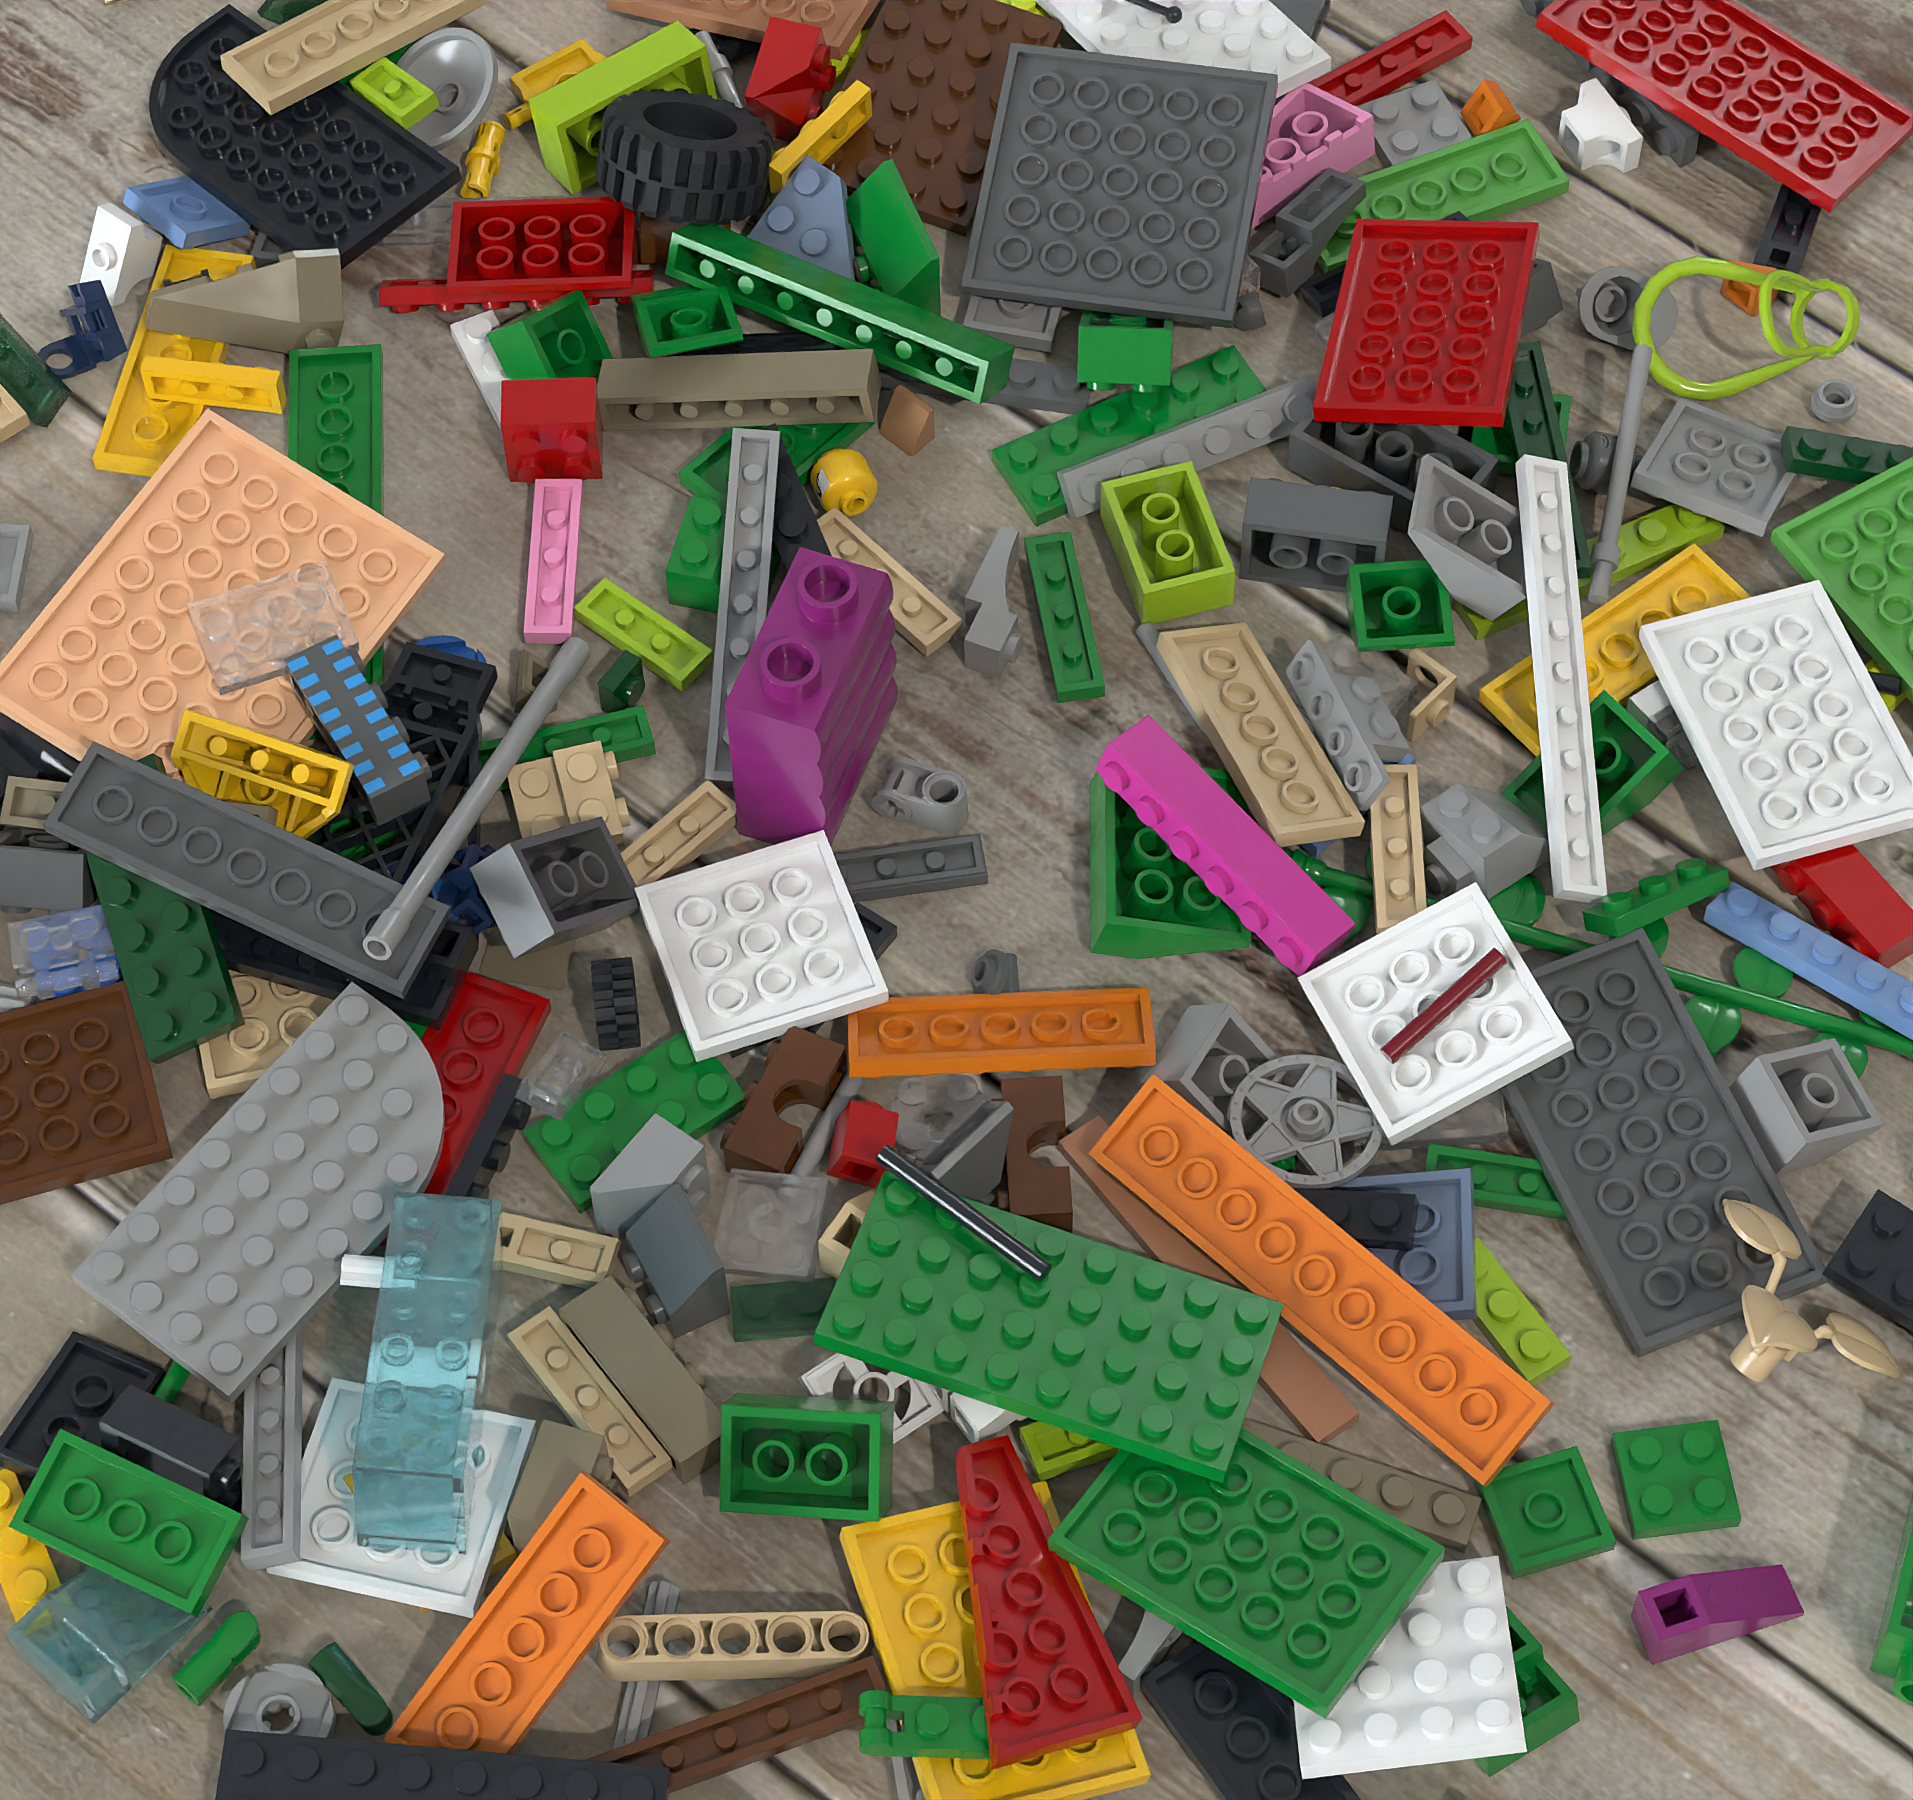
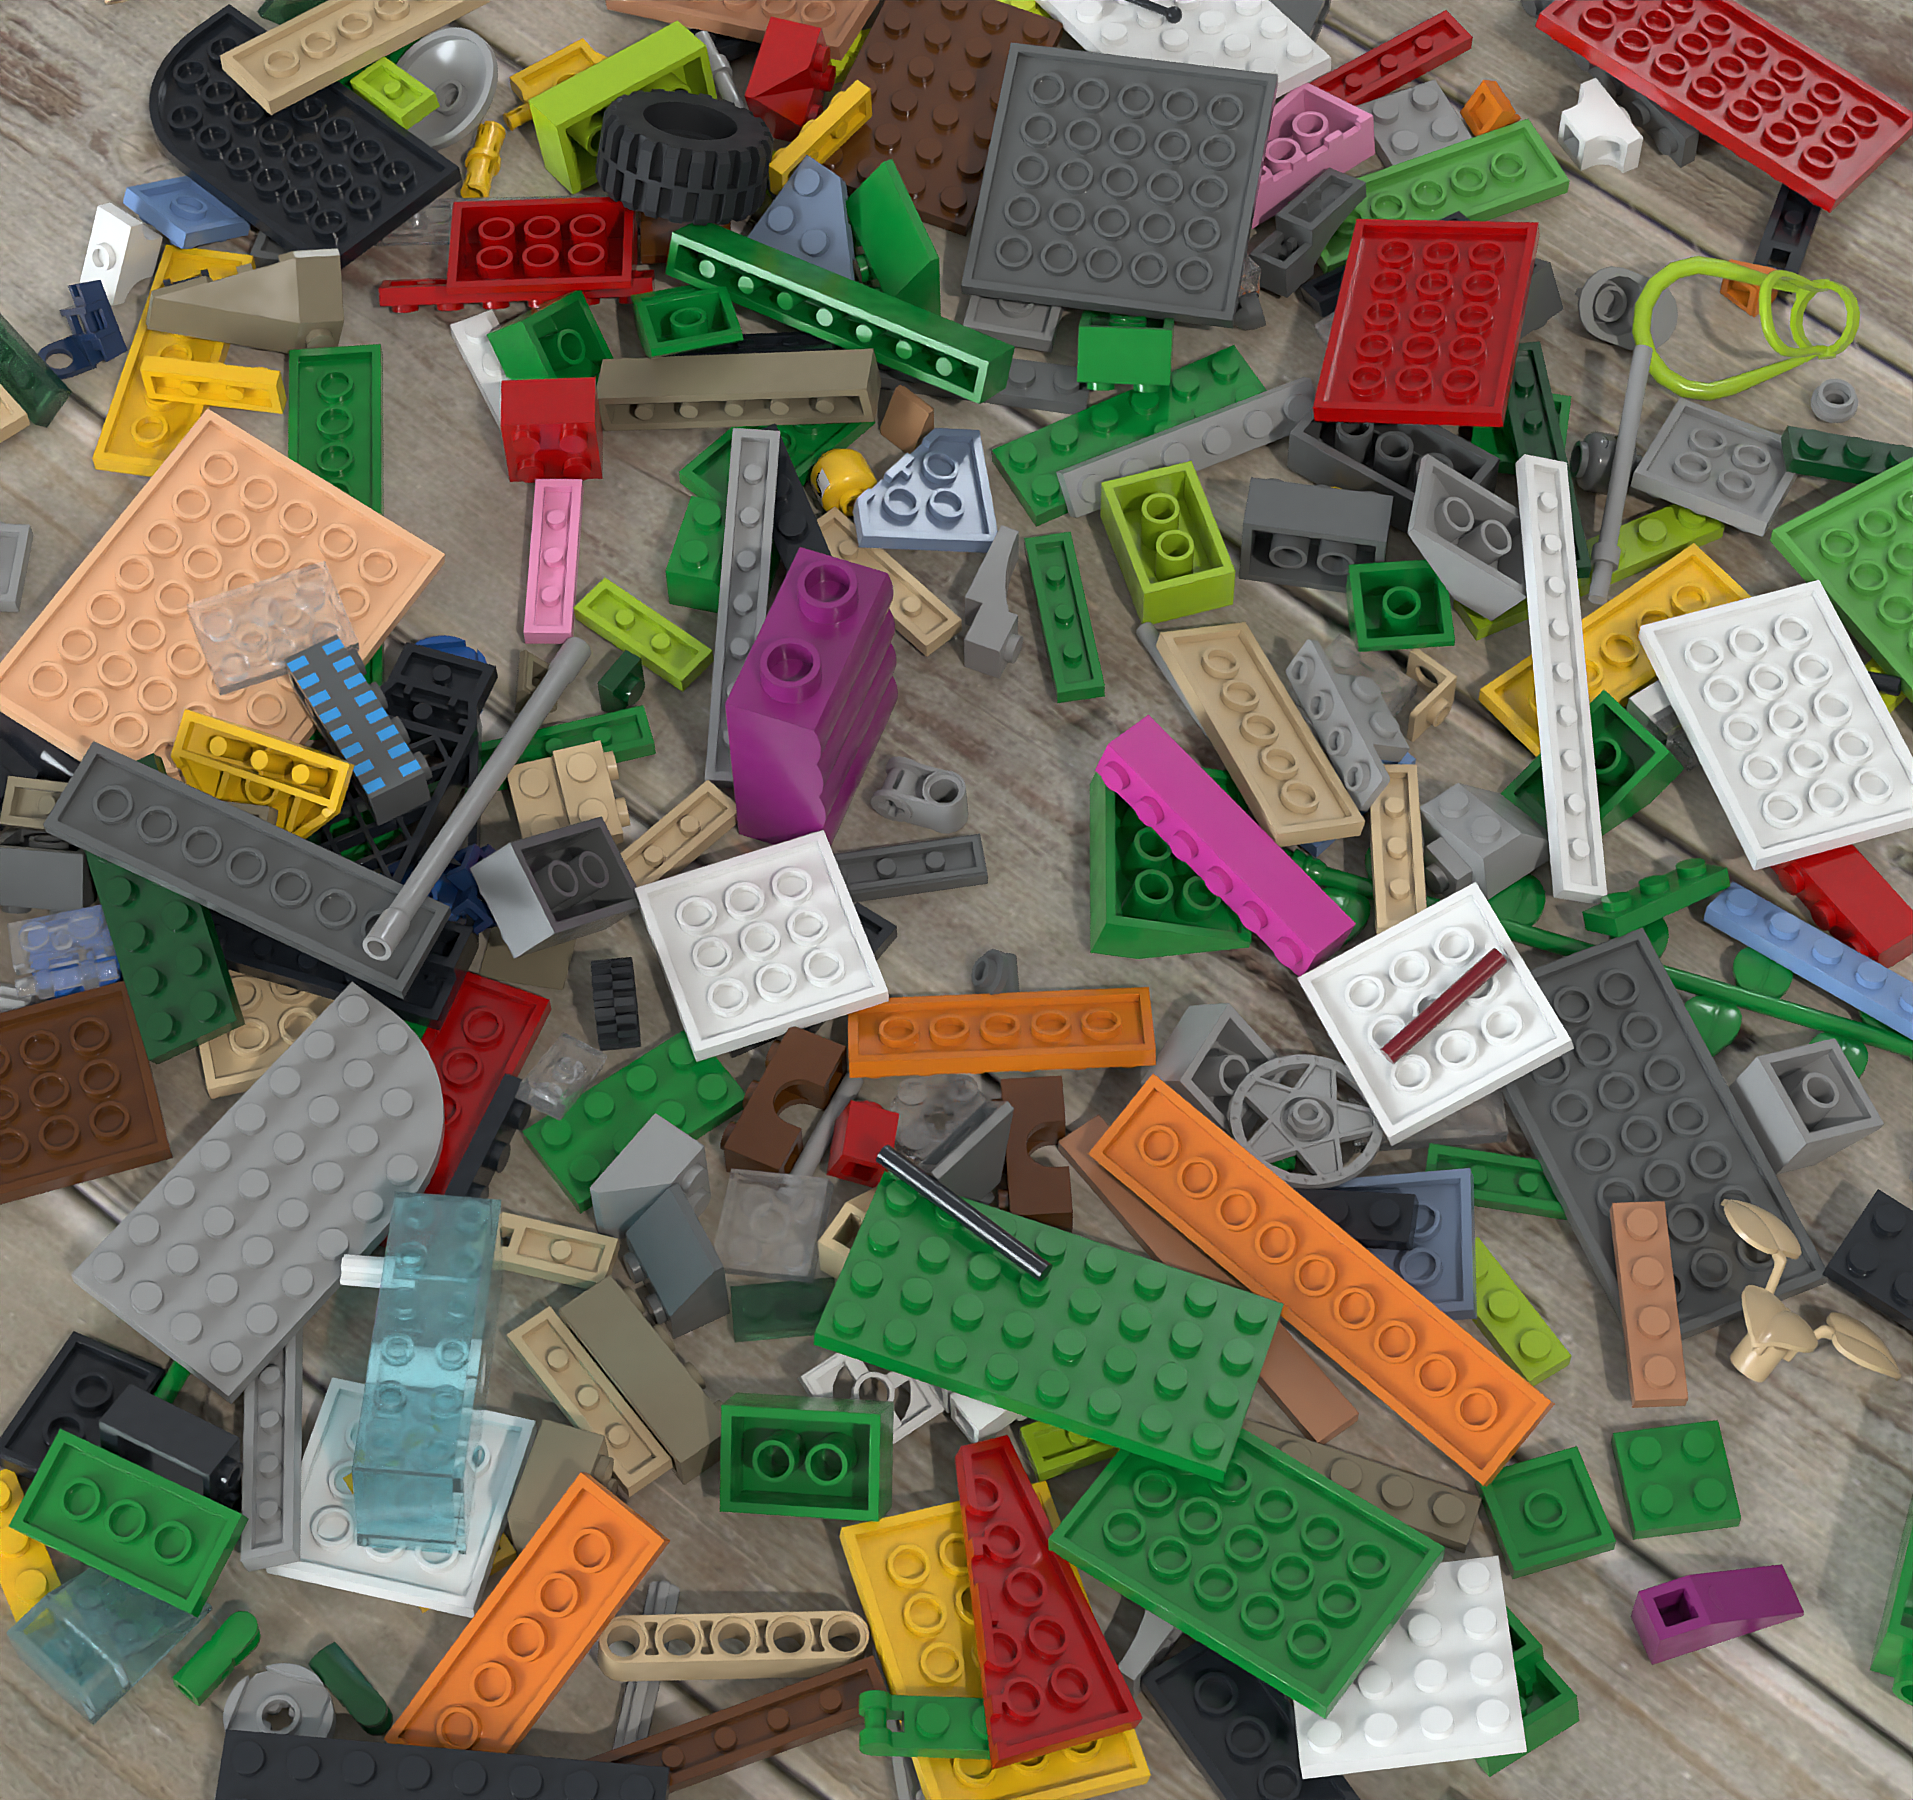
(931, 498): none -> sand blue plate
(1648, 1304): none -> nougat plate

